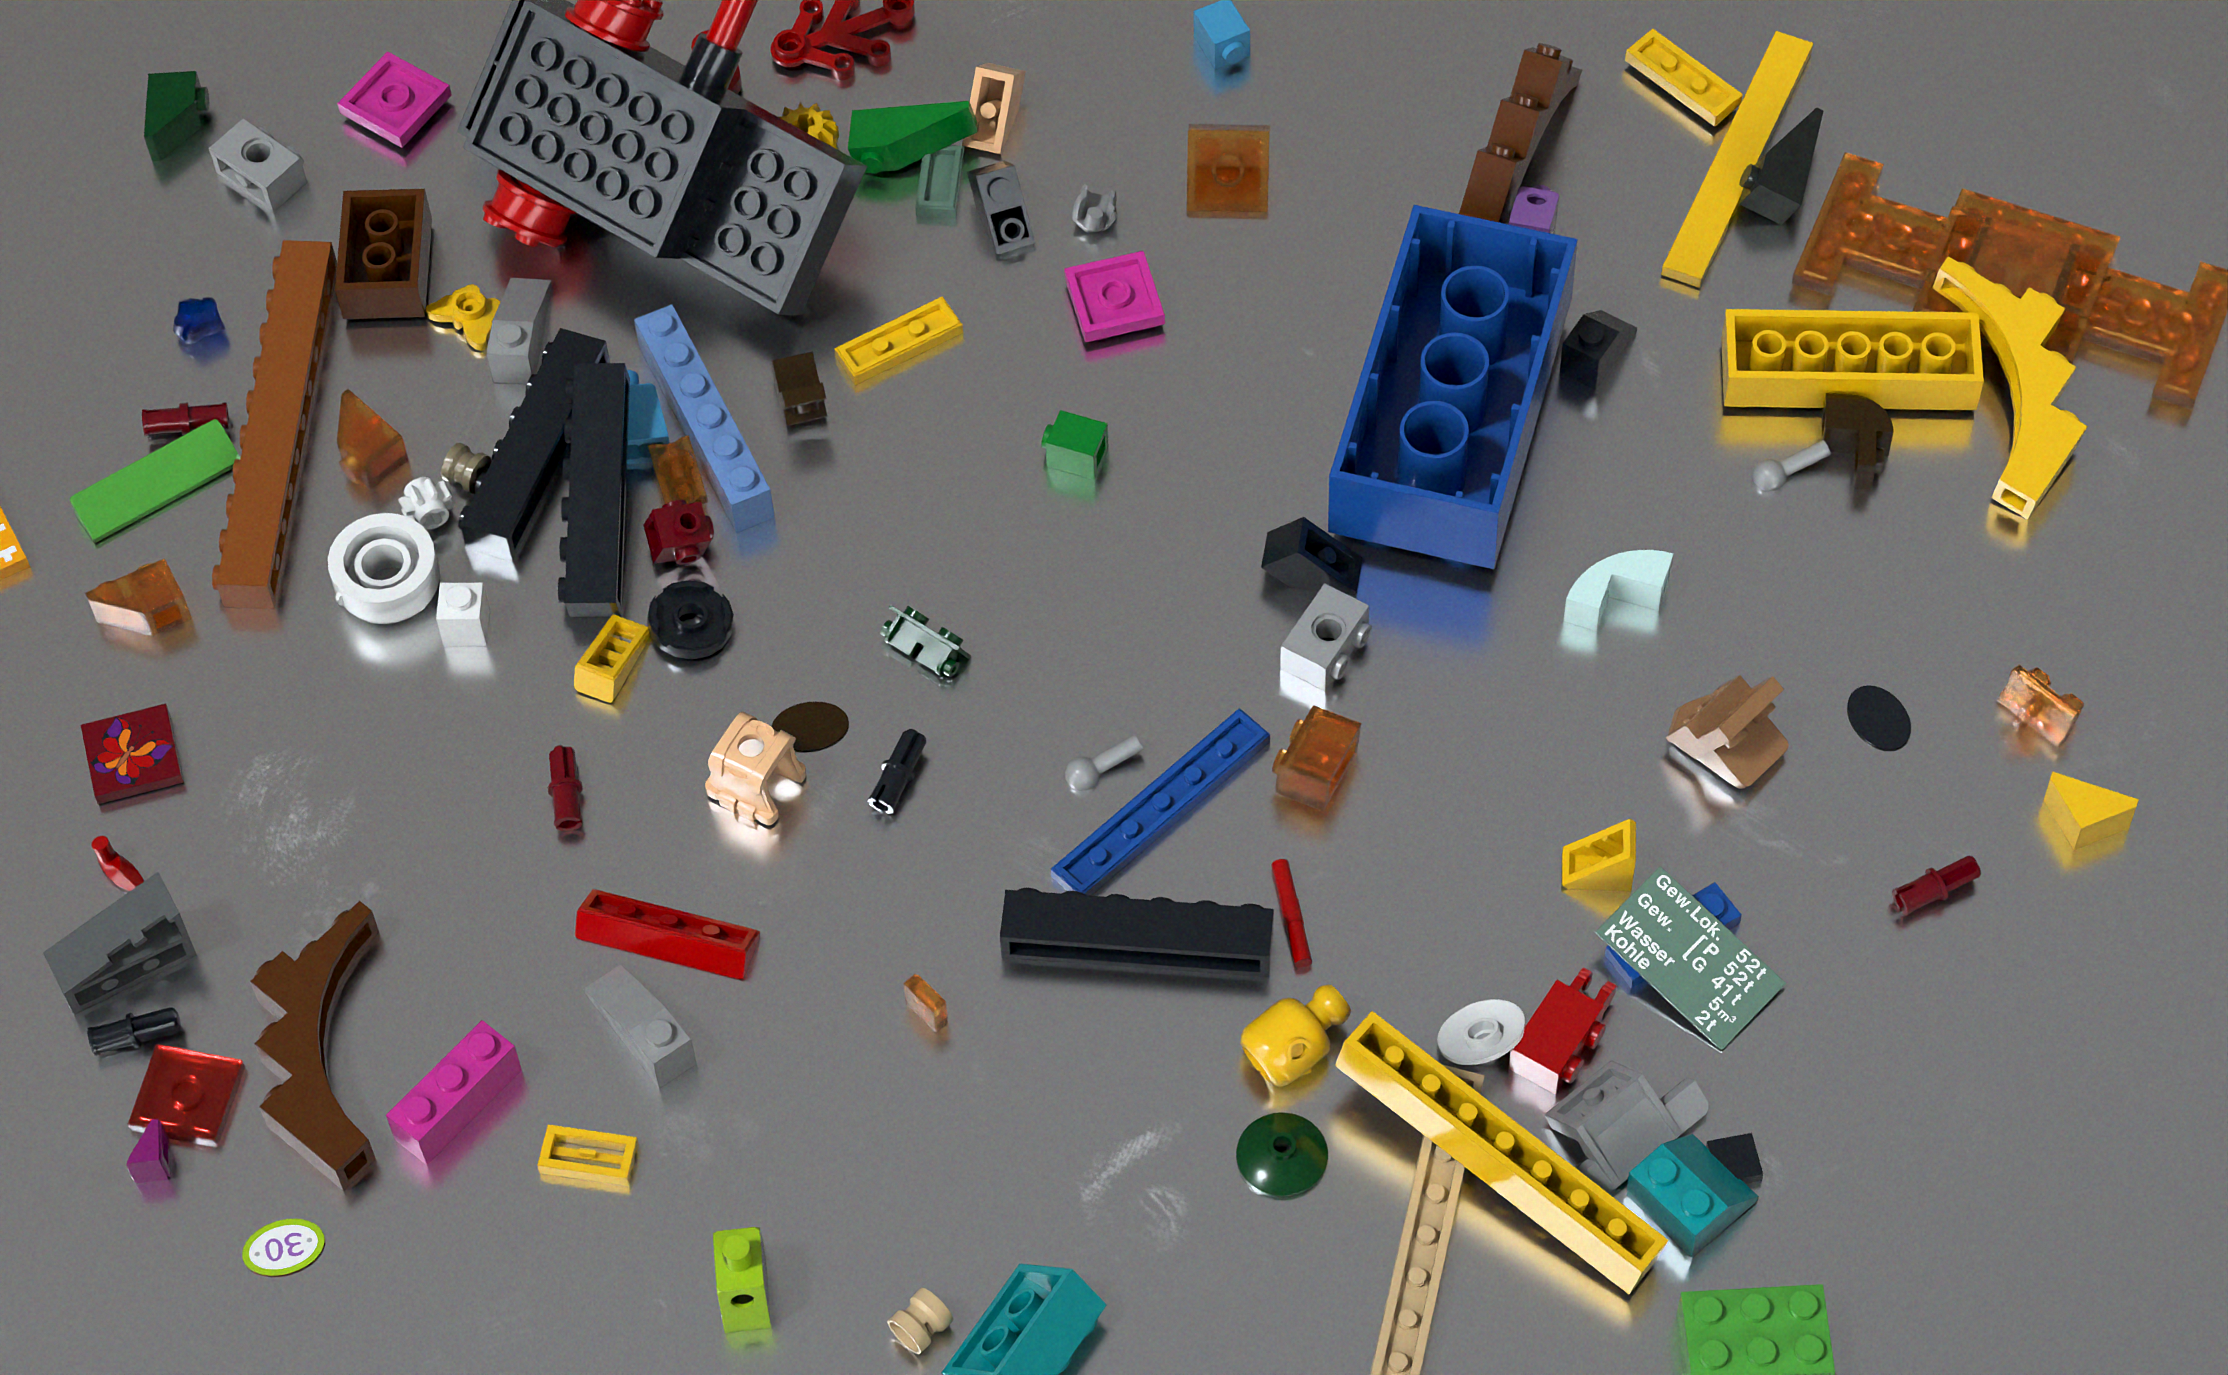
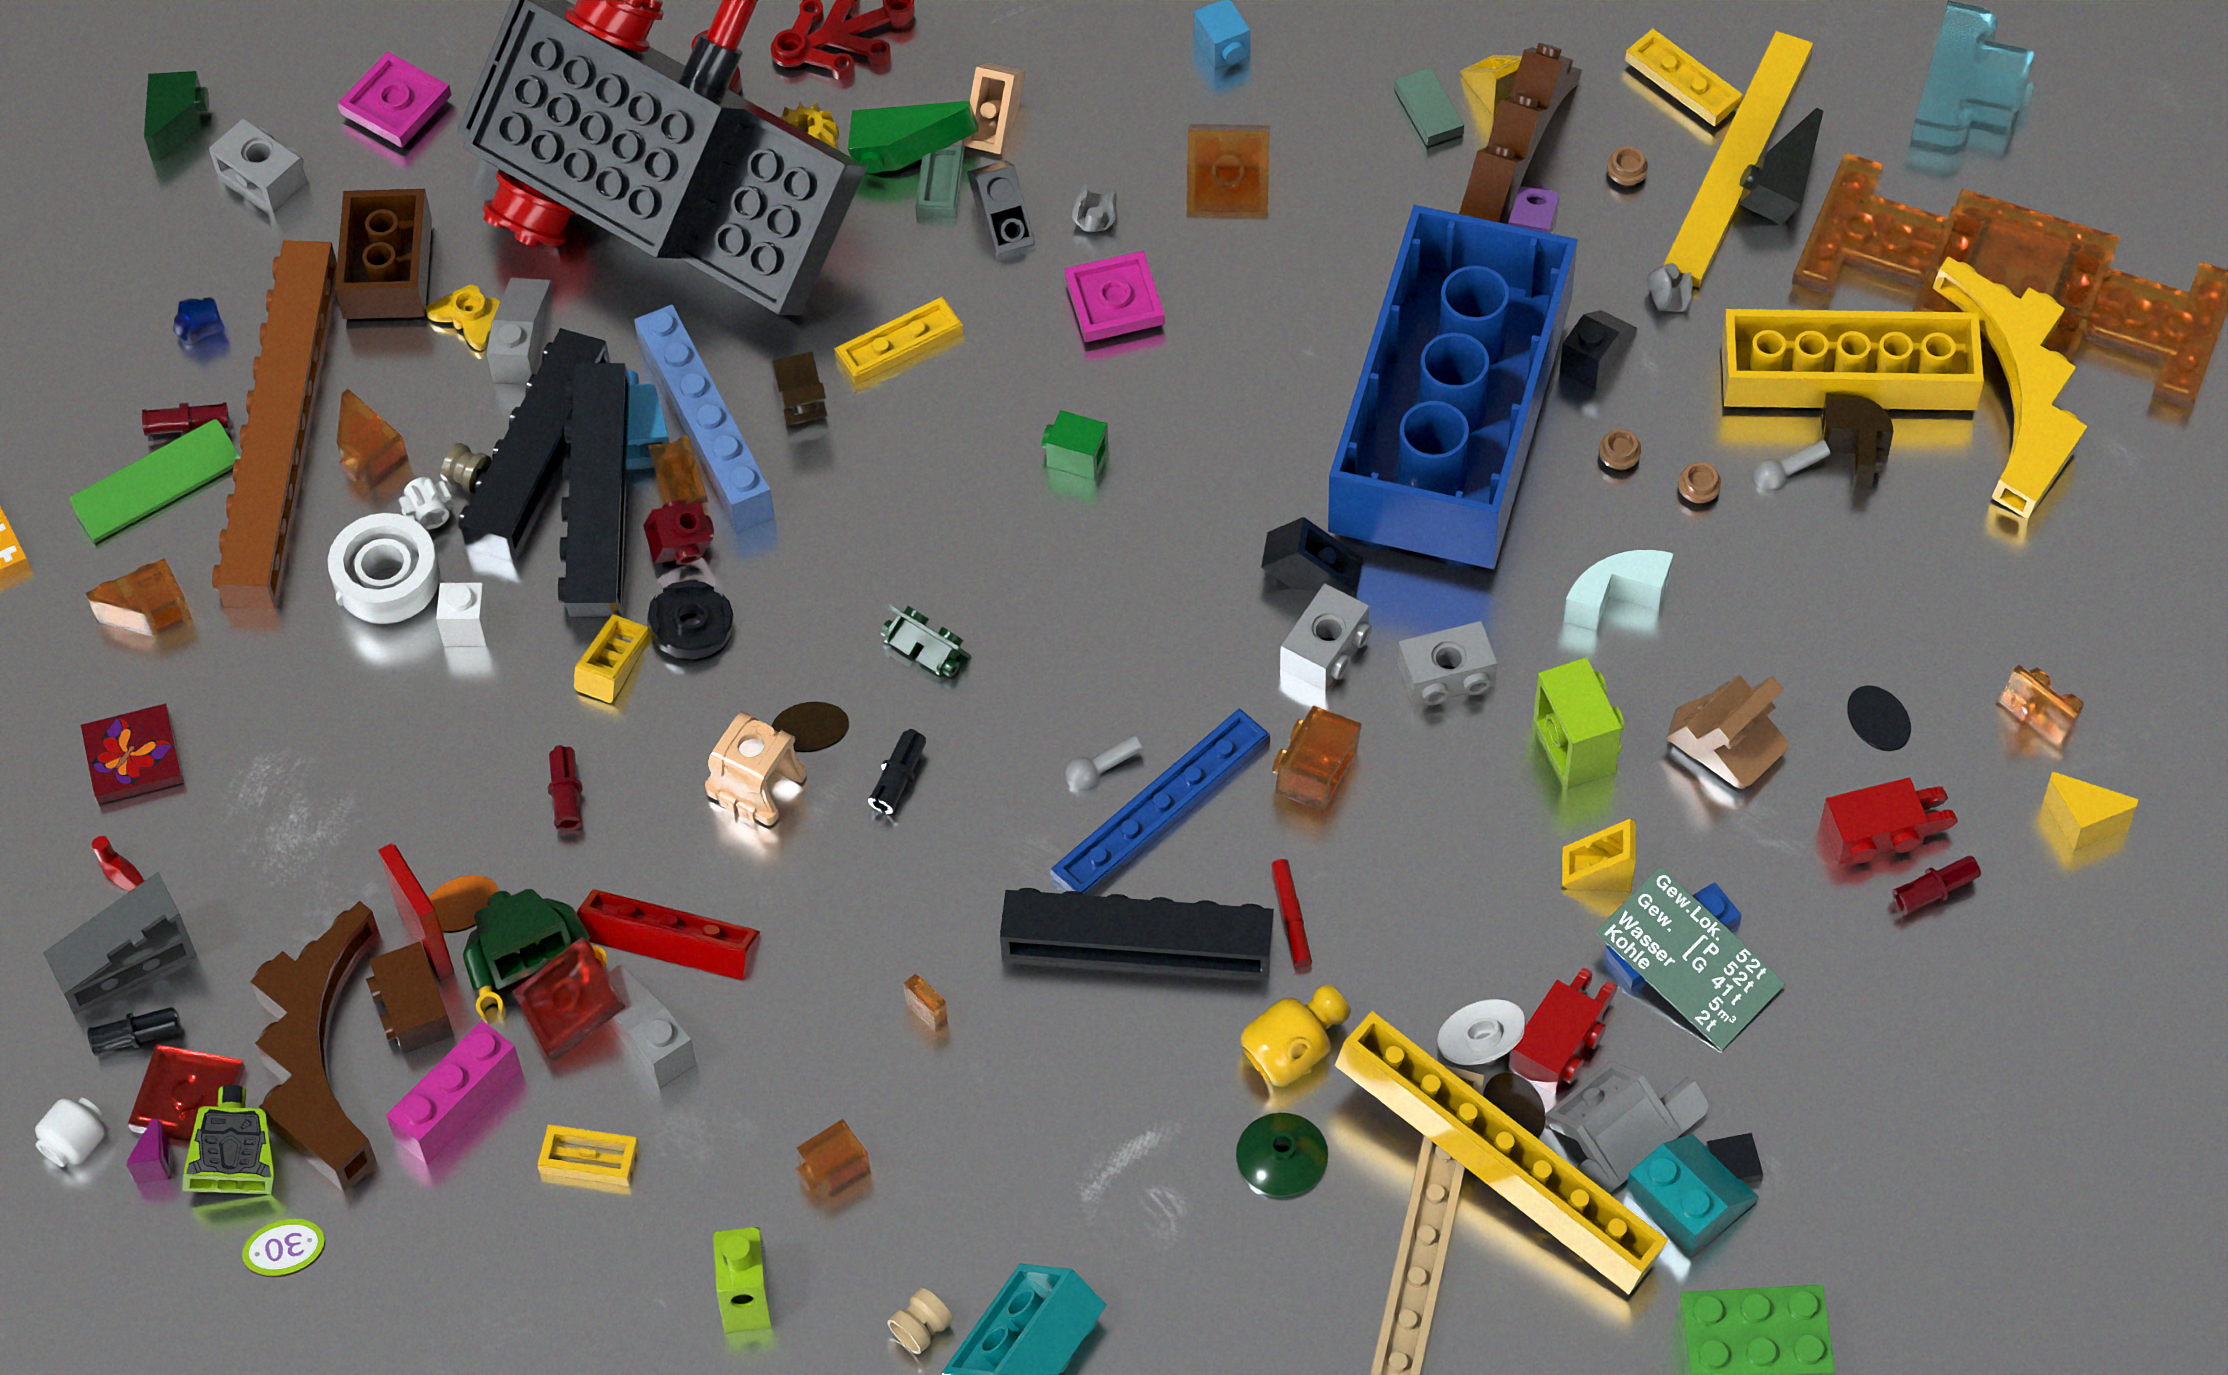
(69, 1131): none -> white head
(229, 1148): none -> torso
(410, 997): none -> reddish brown brick
(416, 910): none -> red tile
(460, 900): none -> orange sticker
(516, 939): none -> dark green torso
(568, 999): none -> clear red tile
(832, 1161): none -> clear orange brick
(1429, 106): none -> sand green tile
(1460, 647): none -> light grey brick
(1492, 79): none -> yellow slope
(1517, 1100): none -> dark brown sticker
(1578, 722): none -> lime brick
(1619, 449): none -> medium nougat plate
(1627, 166): none -> medium nougat plate
(1670, 290): none -> light grey arm
(1699, 482): none -> medium nougat plate
(1883, 819): none -> red hinge
(1970, 82): none -> clear light blue brick

